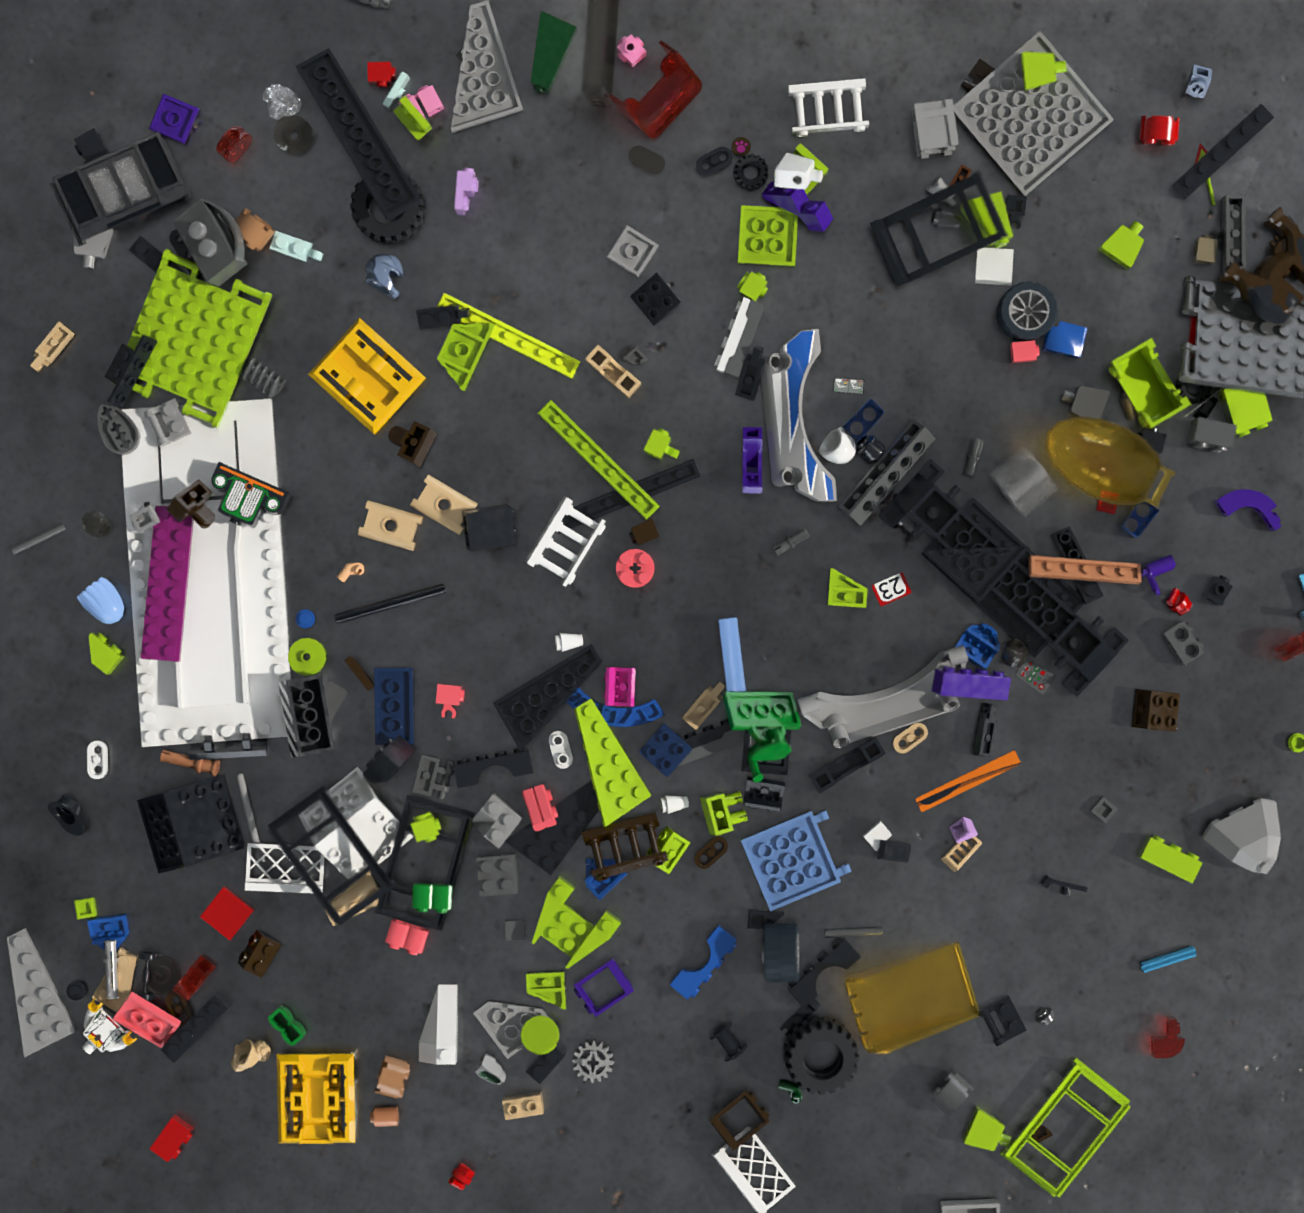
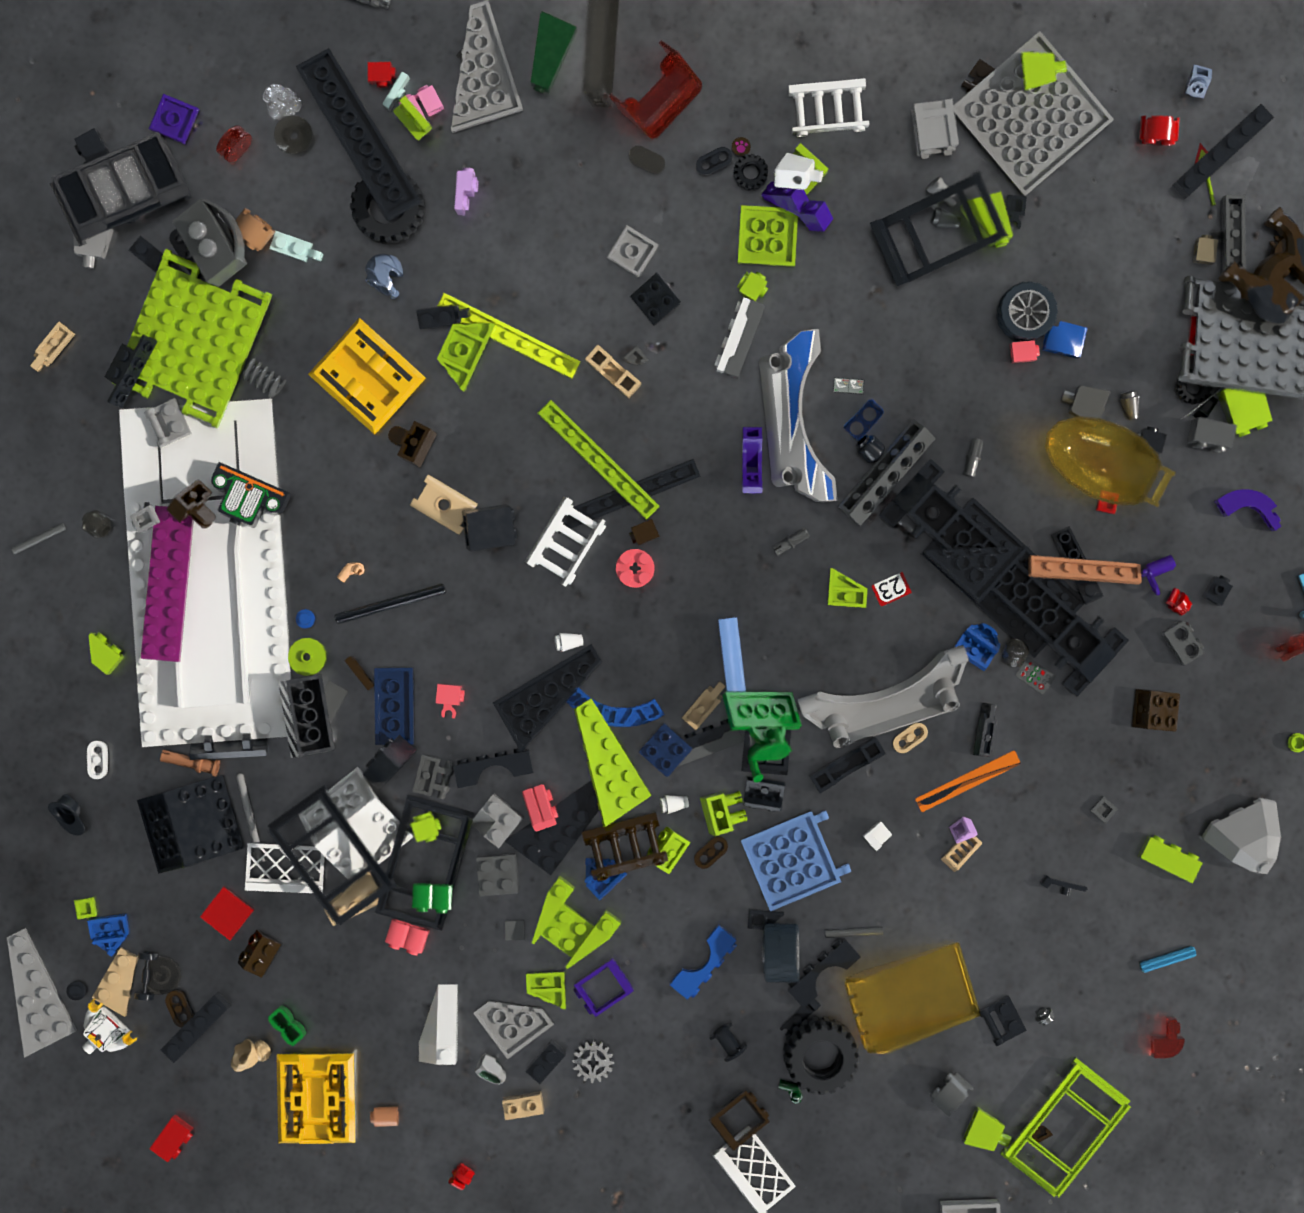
(102, 601): light blue hair -> none
(109, 438): dark grey piece -> none
(111, 966): light grey pin -> none
(146, 1020): coral plate -> none
(194, 978): clear red brick -> none
(376, 522): tan piece -> none
(391, 1077): medium nougat brick -> none
(540, 1035): lime tile -> none
(560, 749): white plate -> none
(619, 686): dark pink bracket -> none
(633, 56): bright pink brick -> none
(658, 445): lime brick -> none
(751, 374): black hinge -> none
(838, 447): white piece -> none
(894, 851): black tile -> none
(962, 174): reddish brown piece -> none
(971, 684): dark purple brick -> none
(994, 266): white sticker -> none
(1024, 481): light grey piece -> none
(1124, 245): lime torso -> none
(1133, 514): blue piece -> none
(1147, 385): lime windscreen -> none

